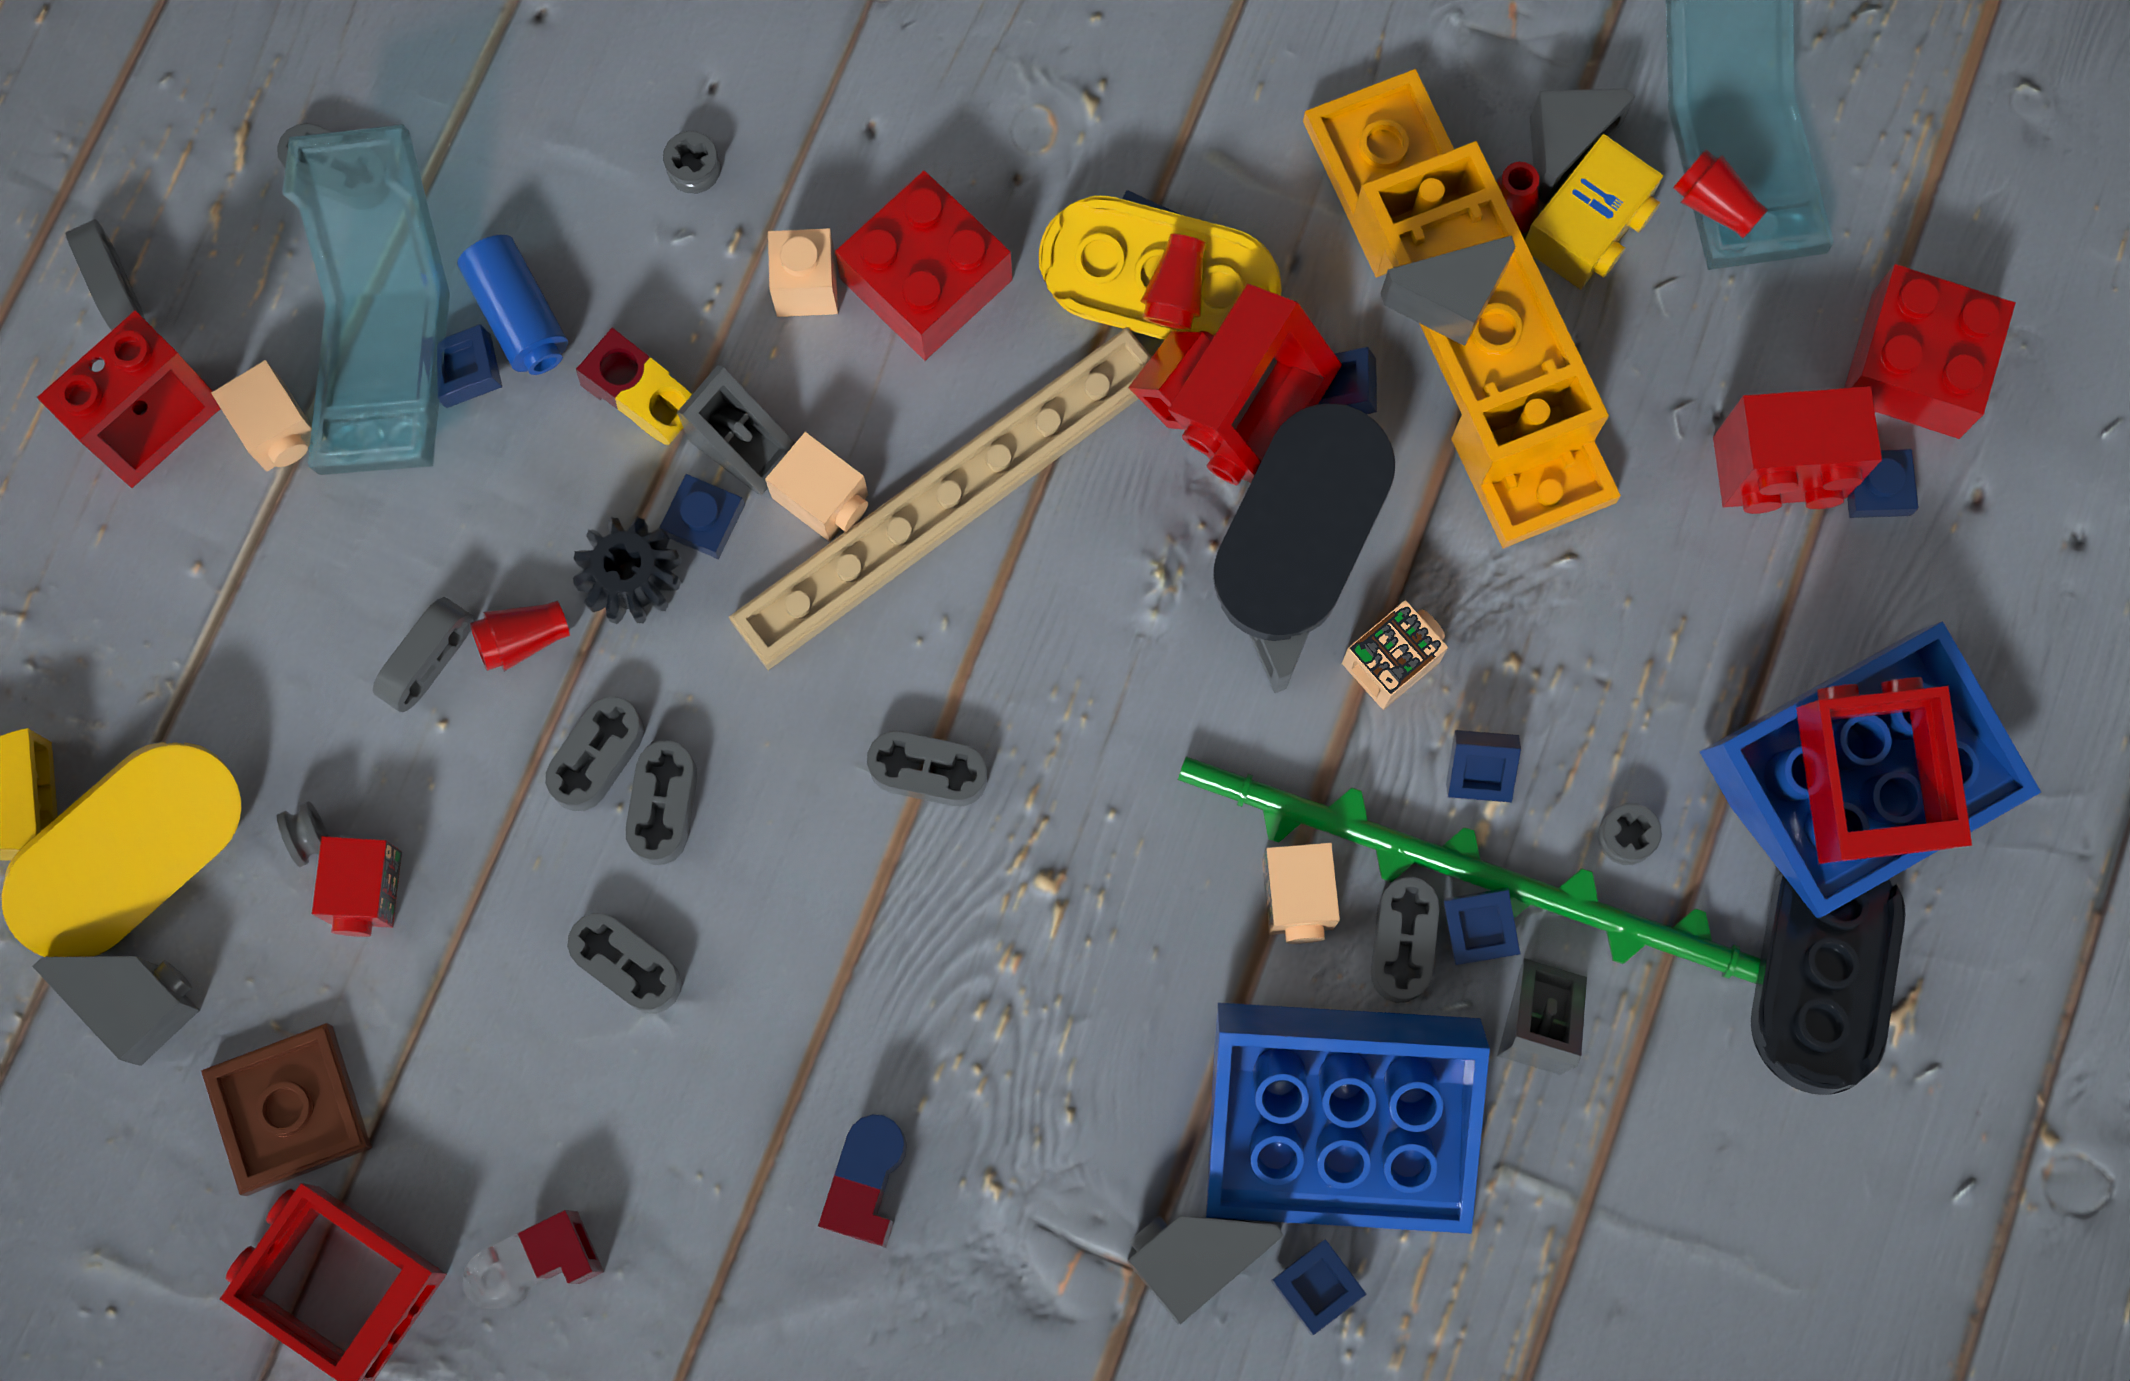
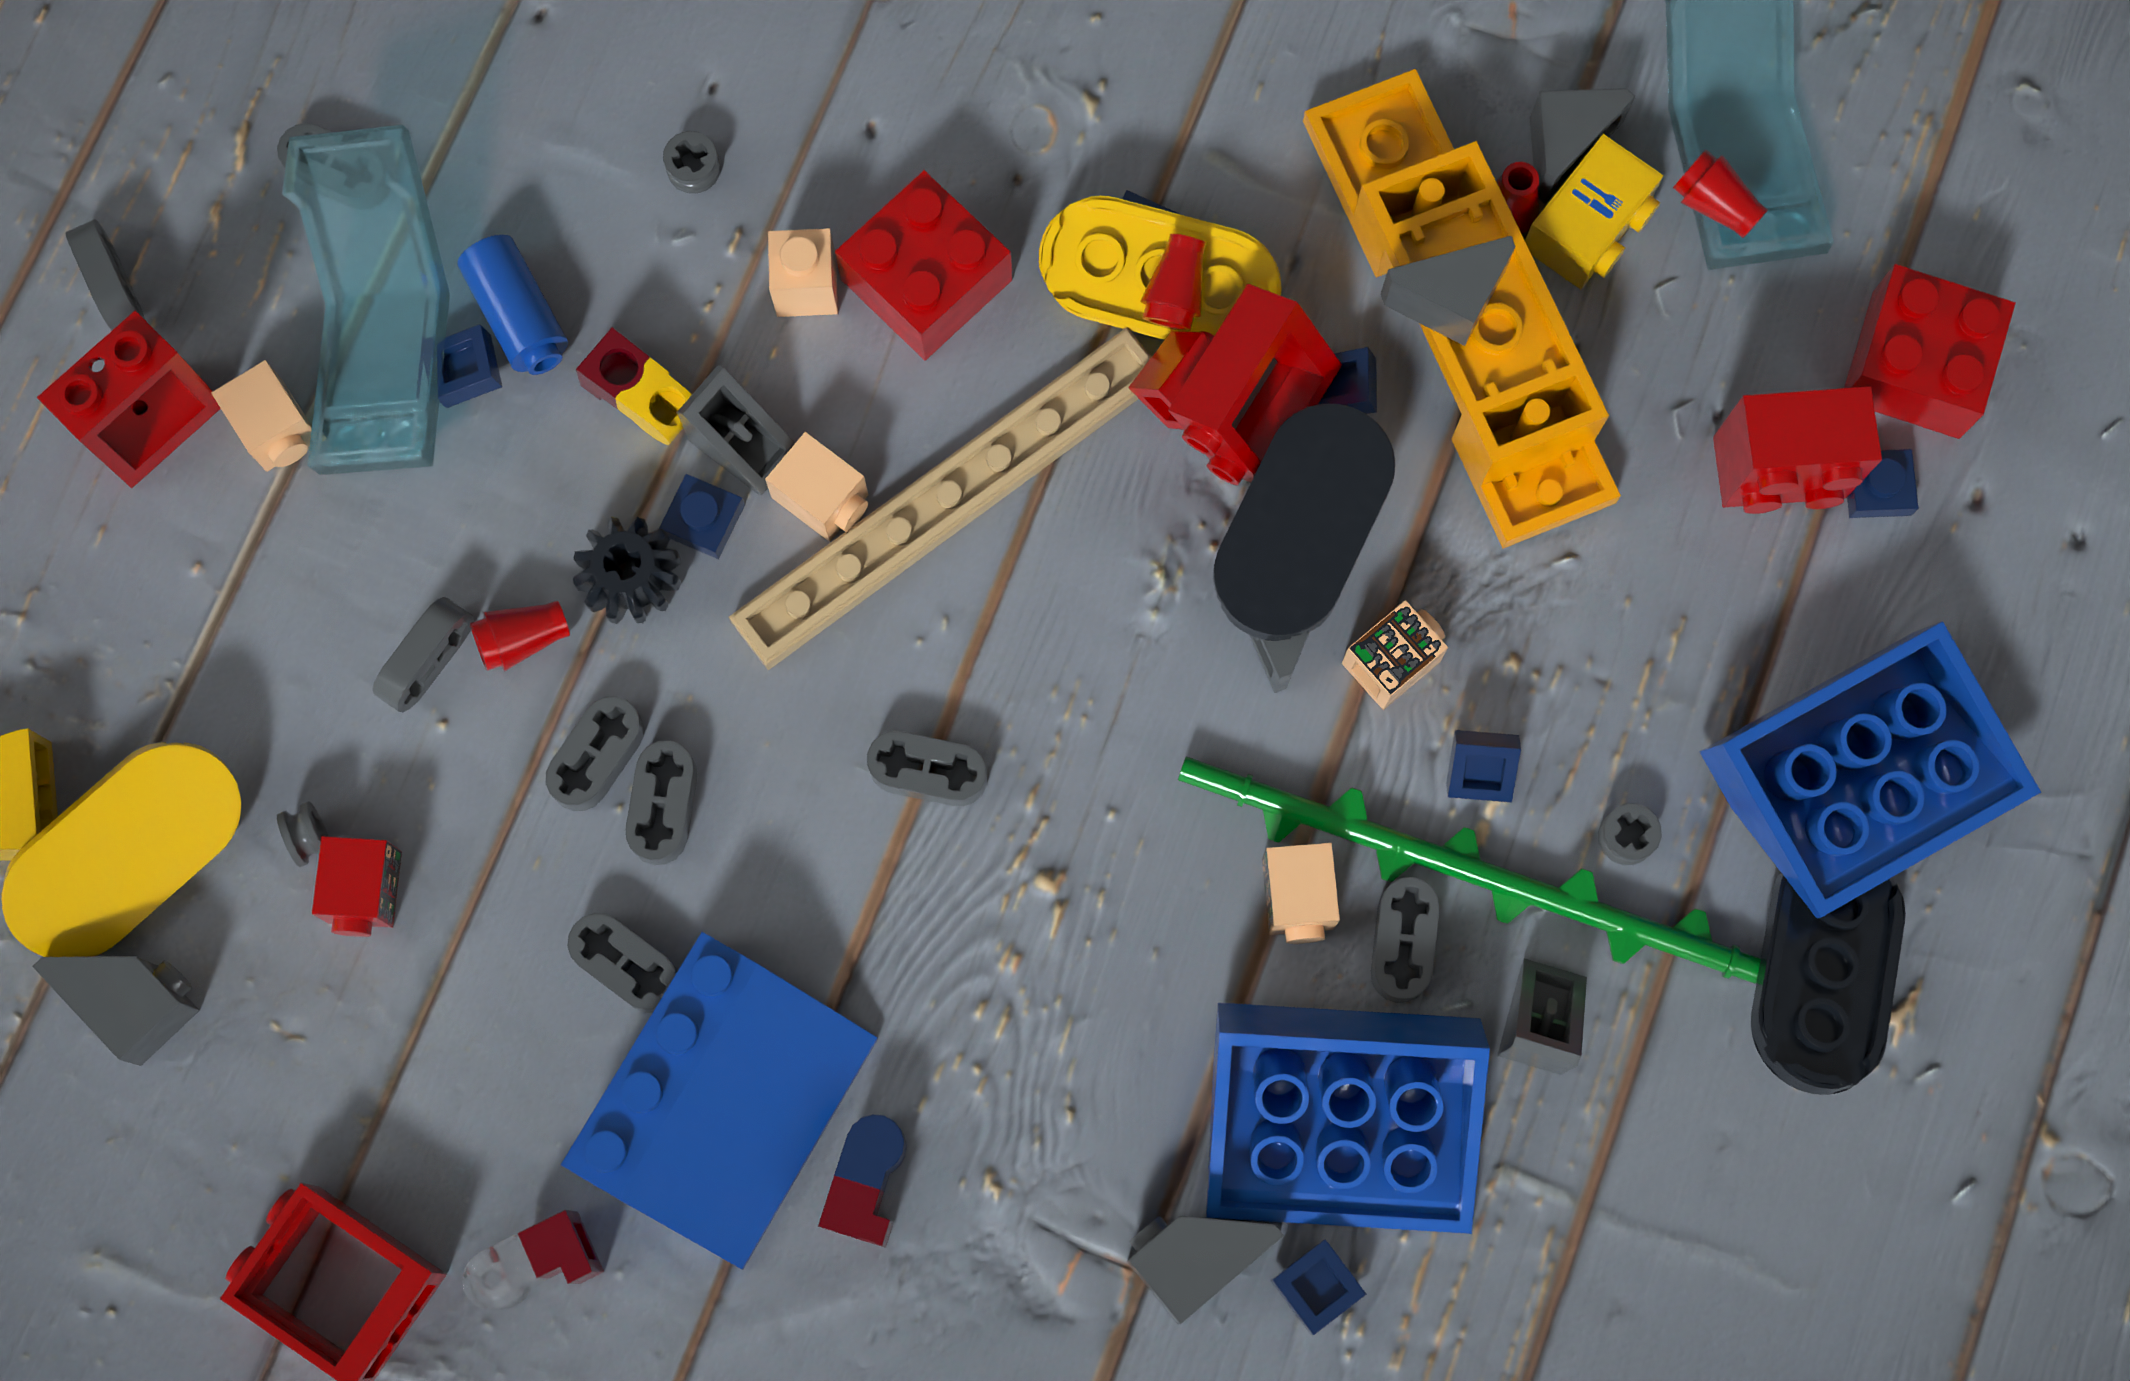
(286, 1109): copper tile -> none
(720, 1101): none -> blue slope
(1481, 926): dark blue plate -> none
(1937, 766): red window -> none

